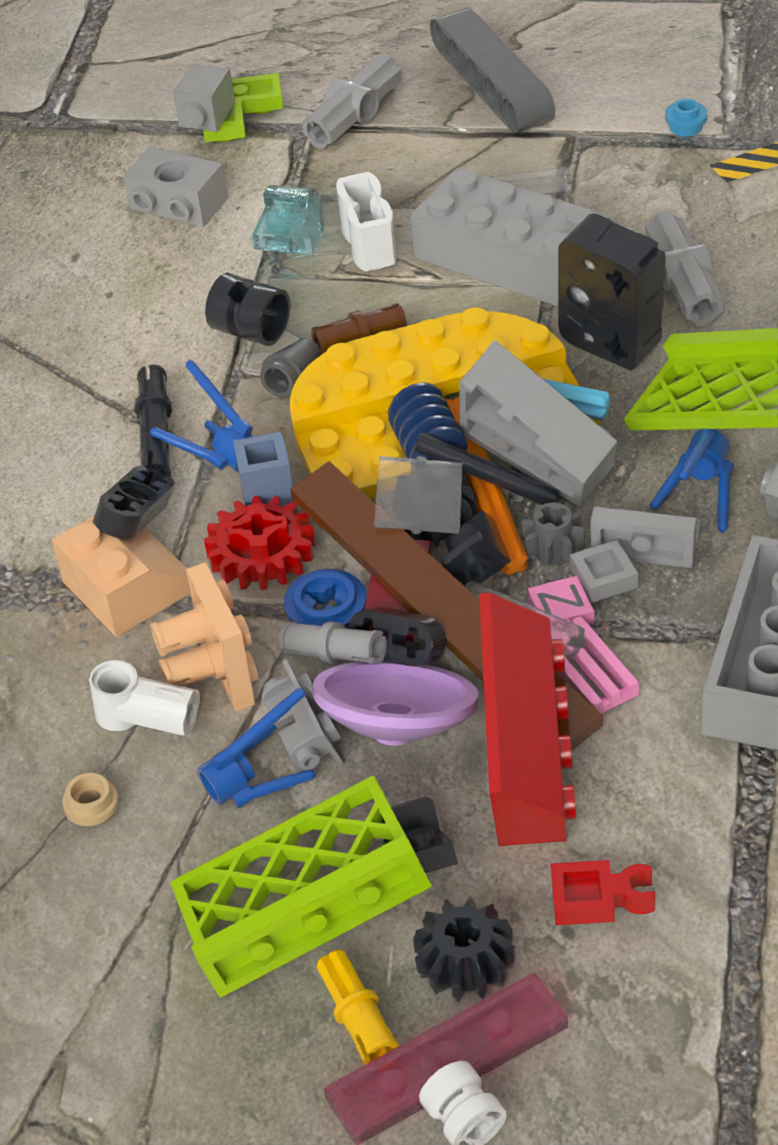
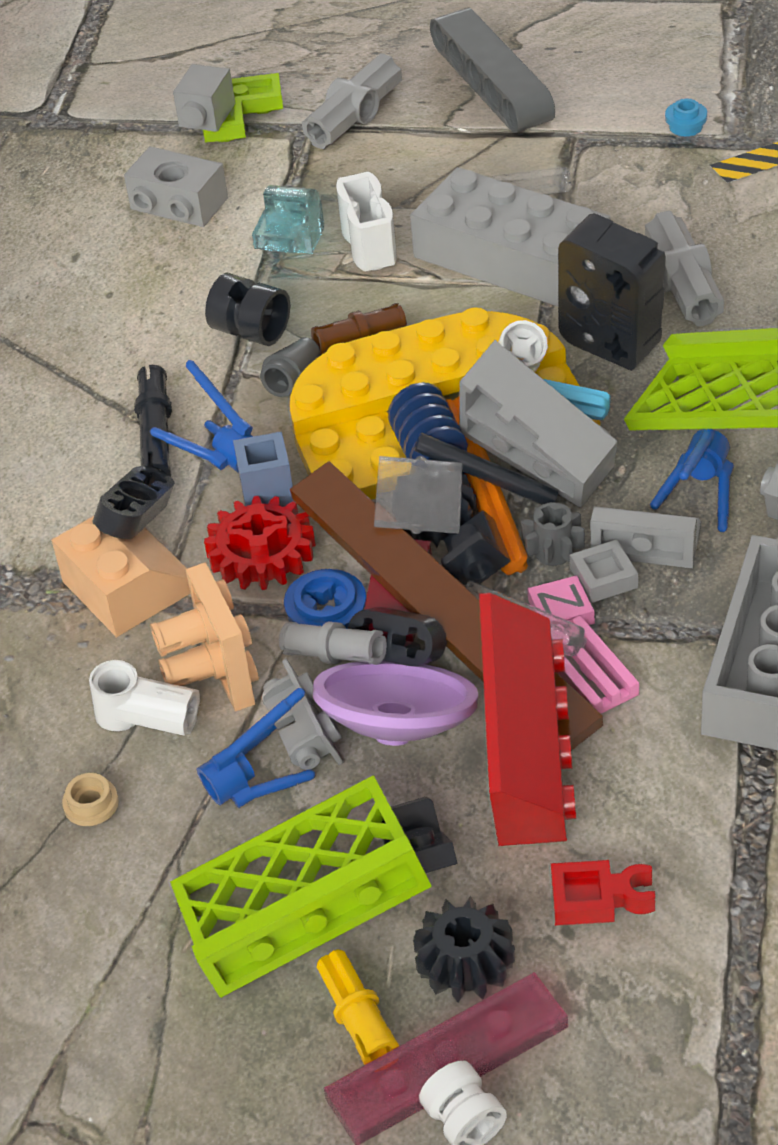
(526, 342): none -> white wheel

